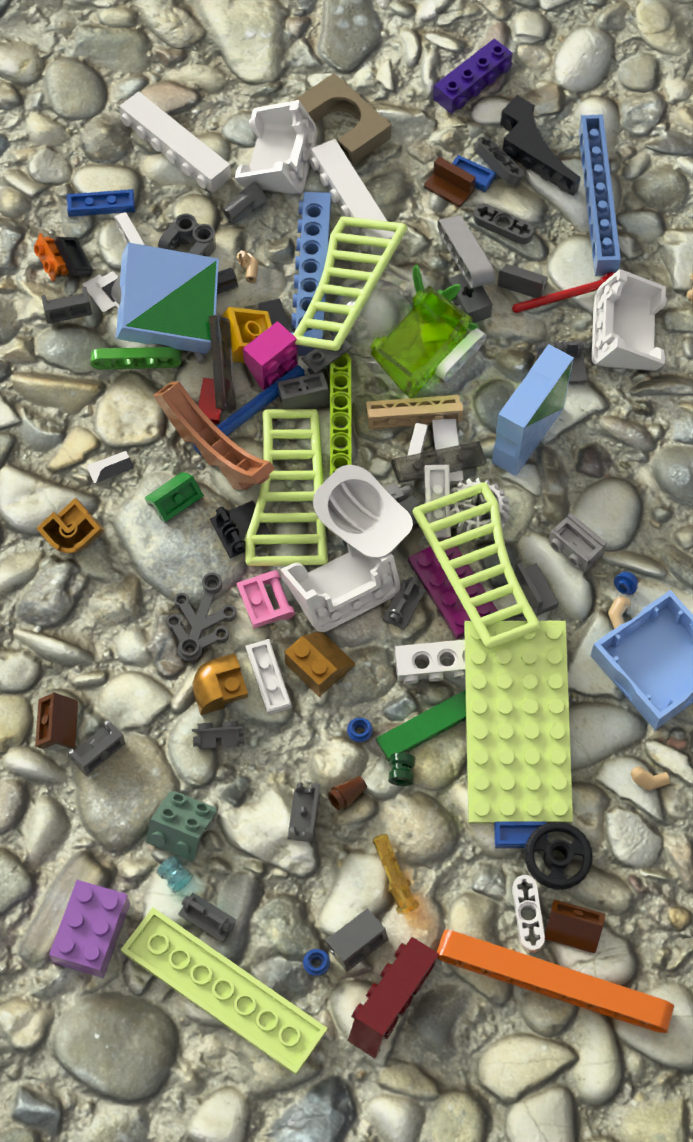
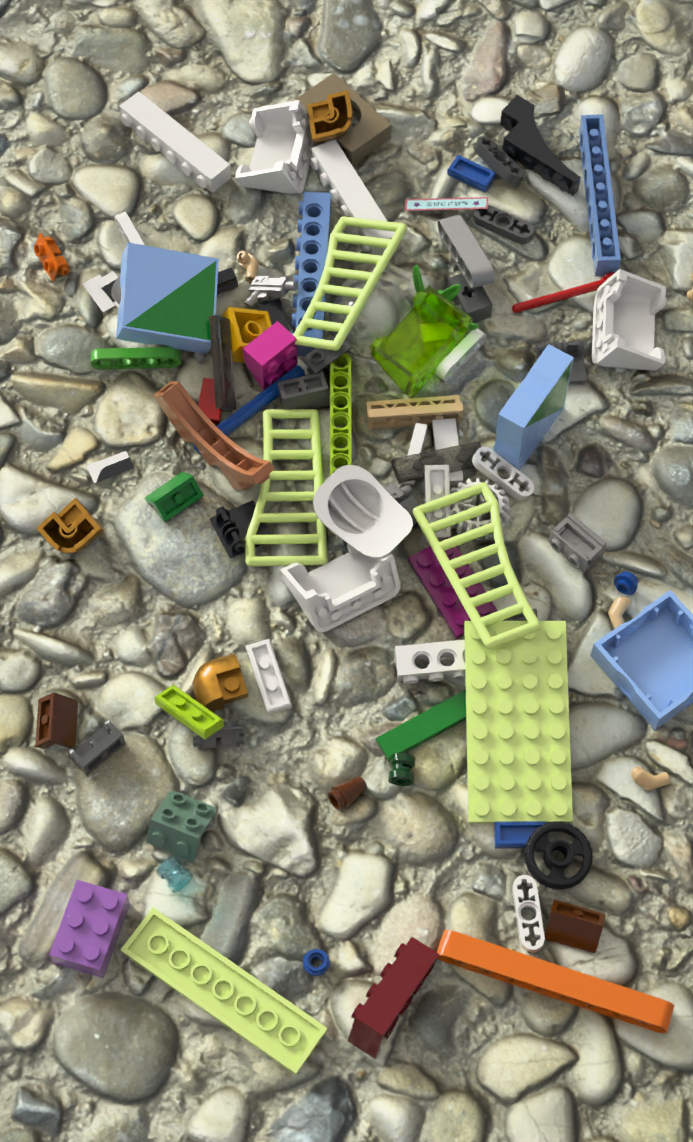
(67, 307): dark grey hinge -> none
(74, 256): black tile -> none
(100, 203): blue tile -> none
(187, 231): dark grey piece -> none
(189, 712): none -> lime tile
(200, 621): dark grey plant -> none
(206, 917): dark grey hinge -> none
(248, 200): dark grey piece -> none
(257, 600): bright pink plate -> none
(266, 286): none -> light grey piece
(304, 813): dark grey hinge -> none
(317, 661): pearl gold slope -> none
(330, 117): none -> pearl gold brick
(357, 939): dark grey hinge -> none
(359, 723): blue plate -> none
(398, 884): clear yellow pin -> none
(404, 603): dark grey hinge -> none
(446, 203): none -> clear light blue sticker
(450, 182): reddish brown panel -> none
(472, 76): dark purple brick -> none
(485, 468): none -> white beam
(522, 281): dark grey panel -> none
(536, 588): dark grey panel -> none

